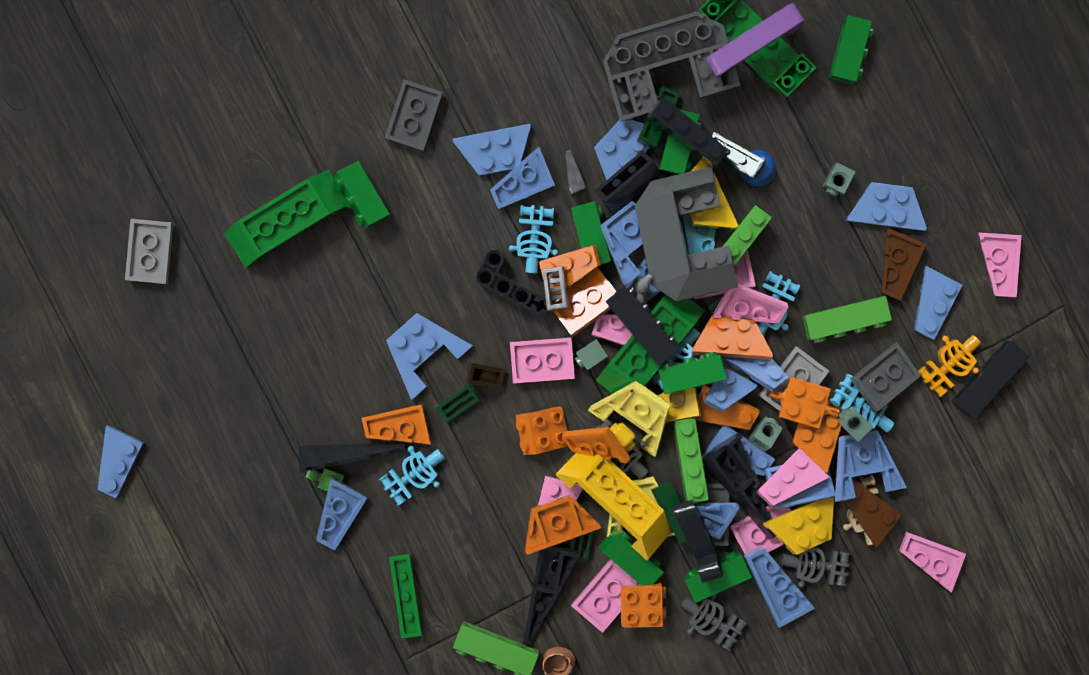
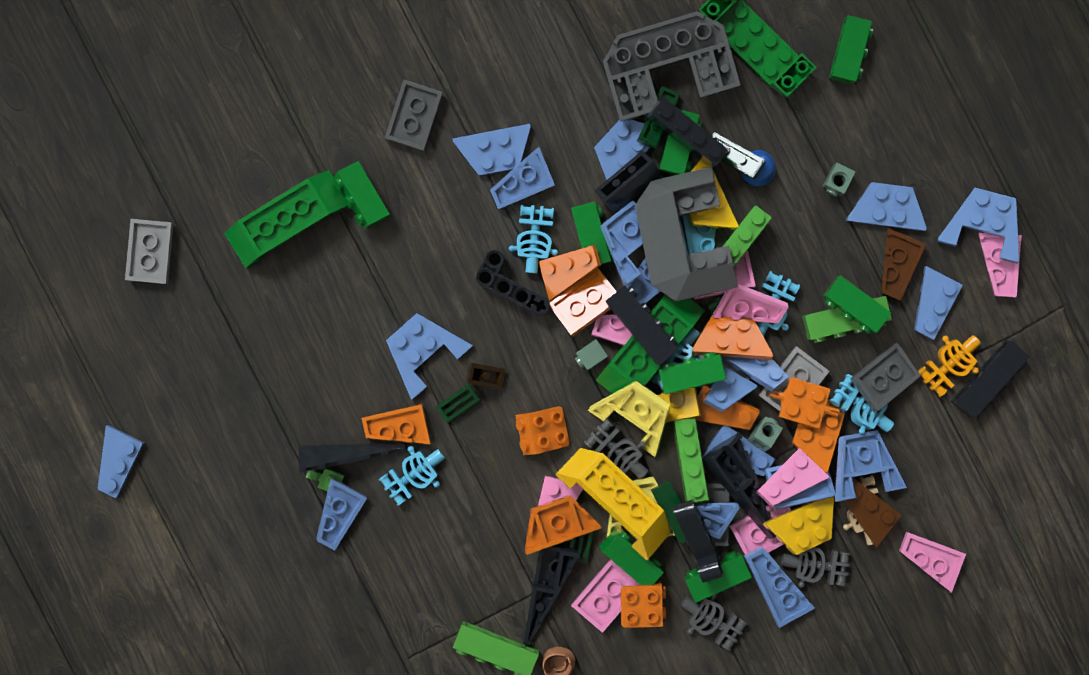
(405, 596): green plate -> none
(542, 360): bright pink plate -> none
(548, 289): flat silver slope -> none
(575, 179): flat silver slope -> none
(596, 441): orange wing -> none
(624, 435): yellow head -> none
(642, 287): light grey animal -> none
(779, 24): medium lavender beam -> none
(856, 305): none -> green brick
(860, 429): sand green brick -> none
(988, 214): none -> medium blue wing

